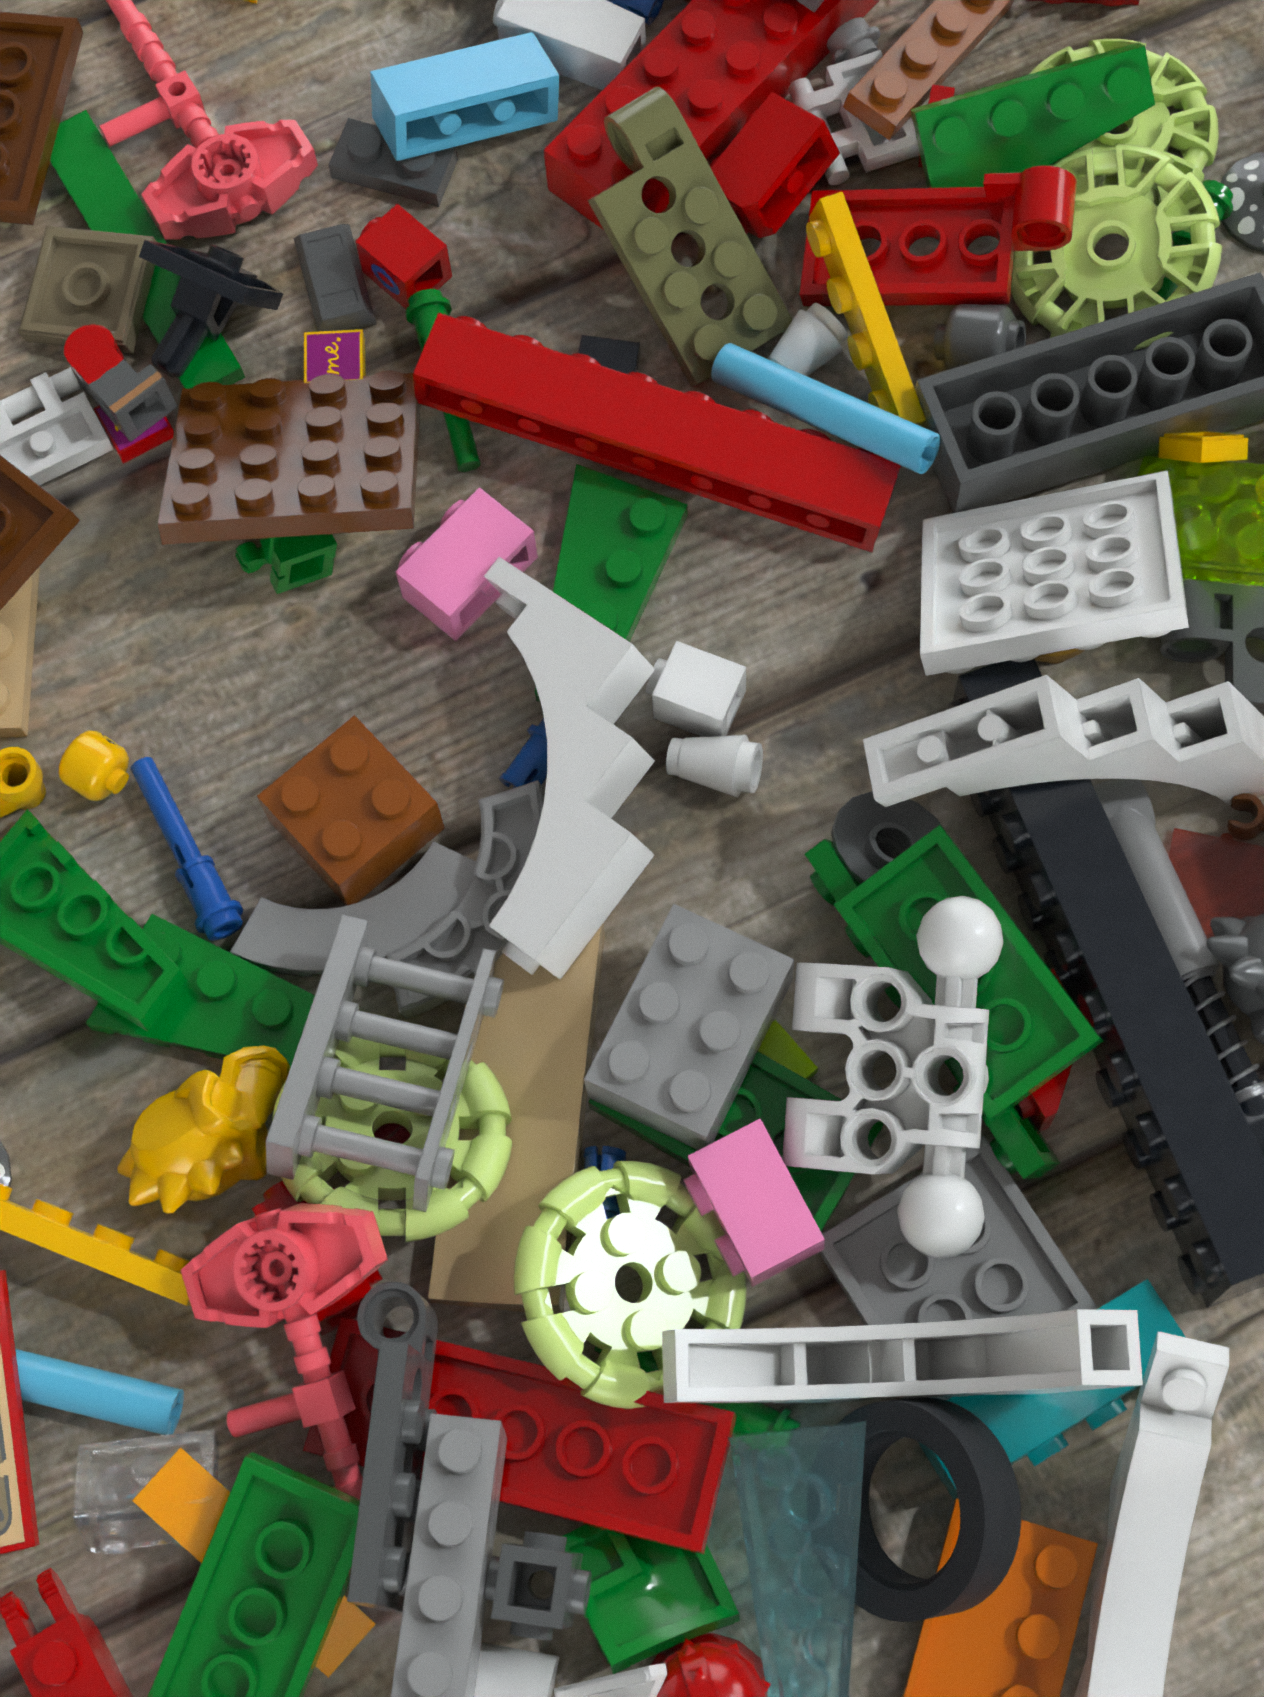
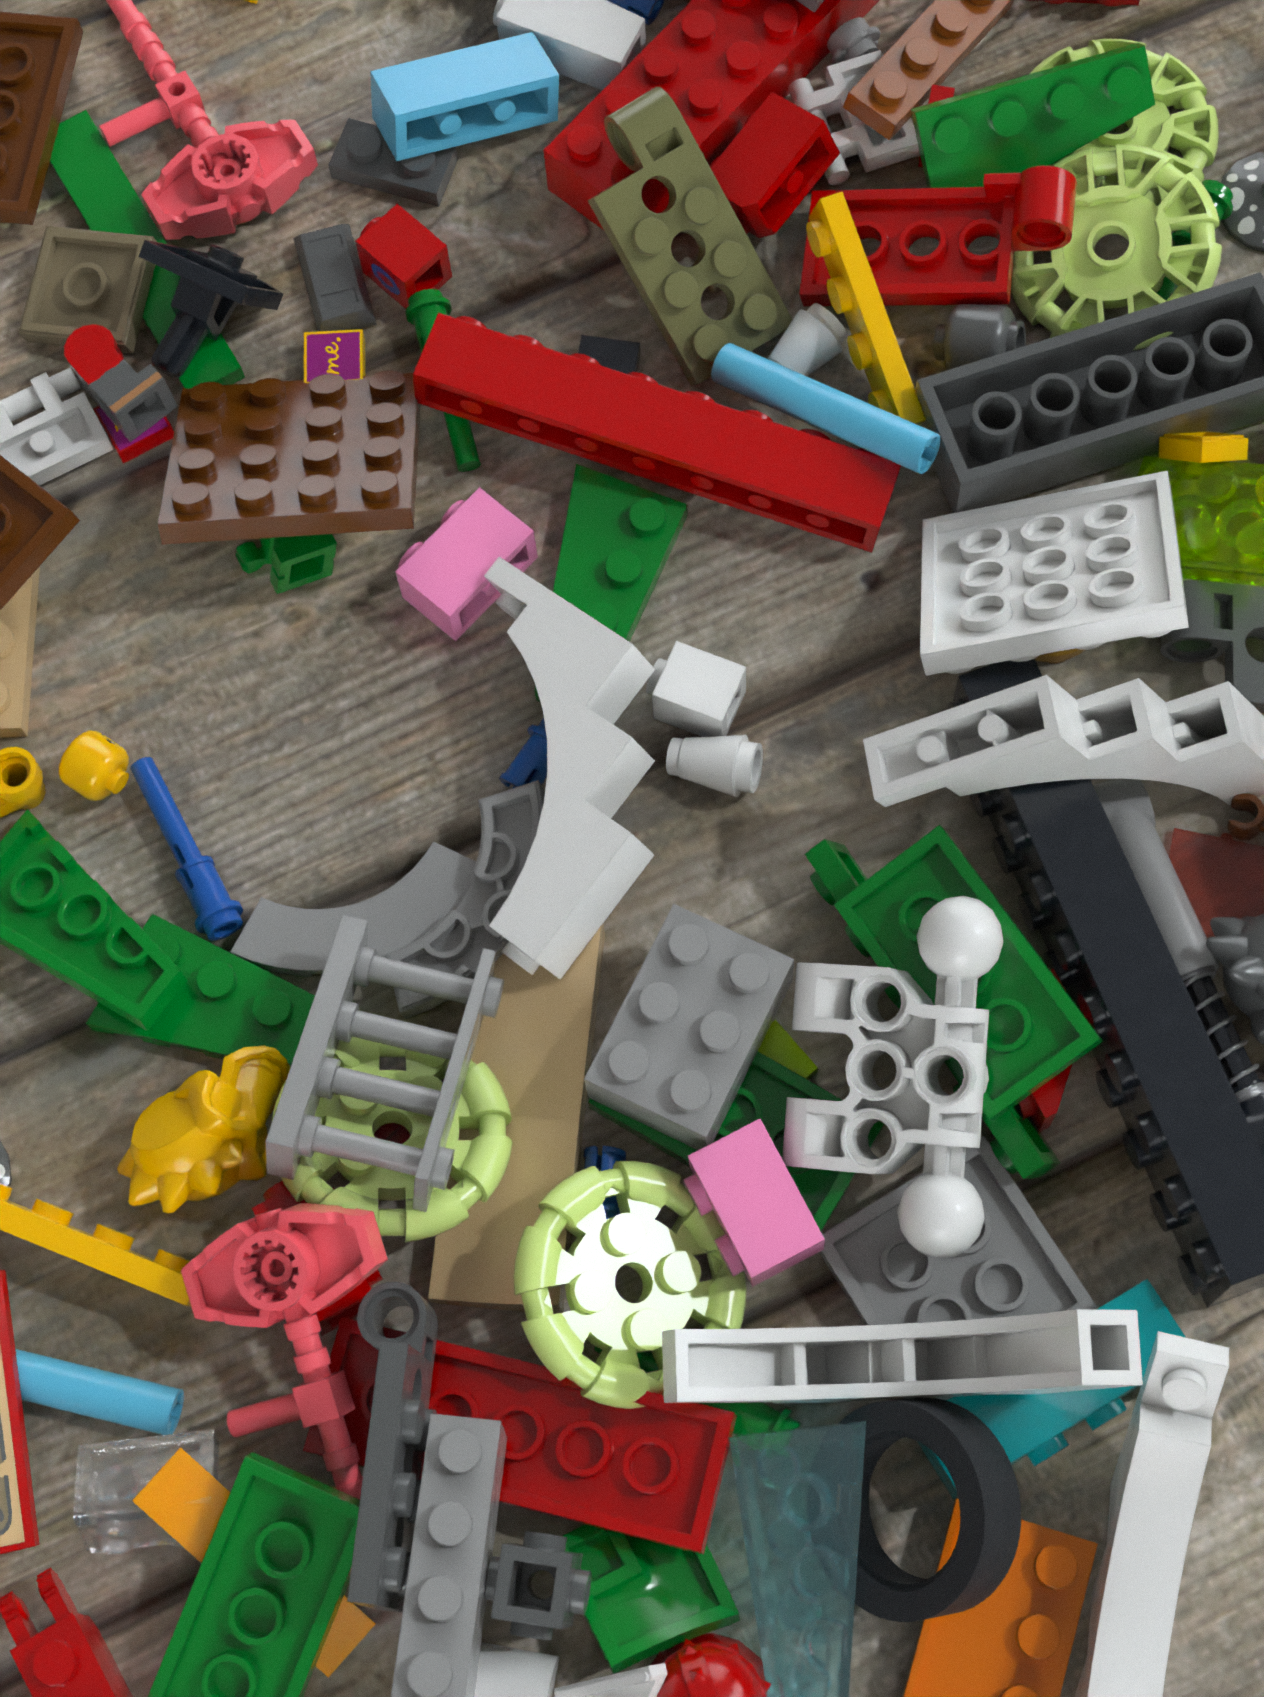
(352, 811): dark orange brick -> none
(873, 835): dark grey dish -> none

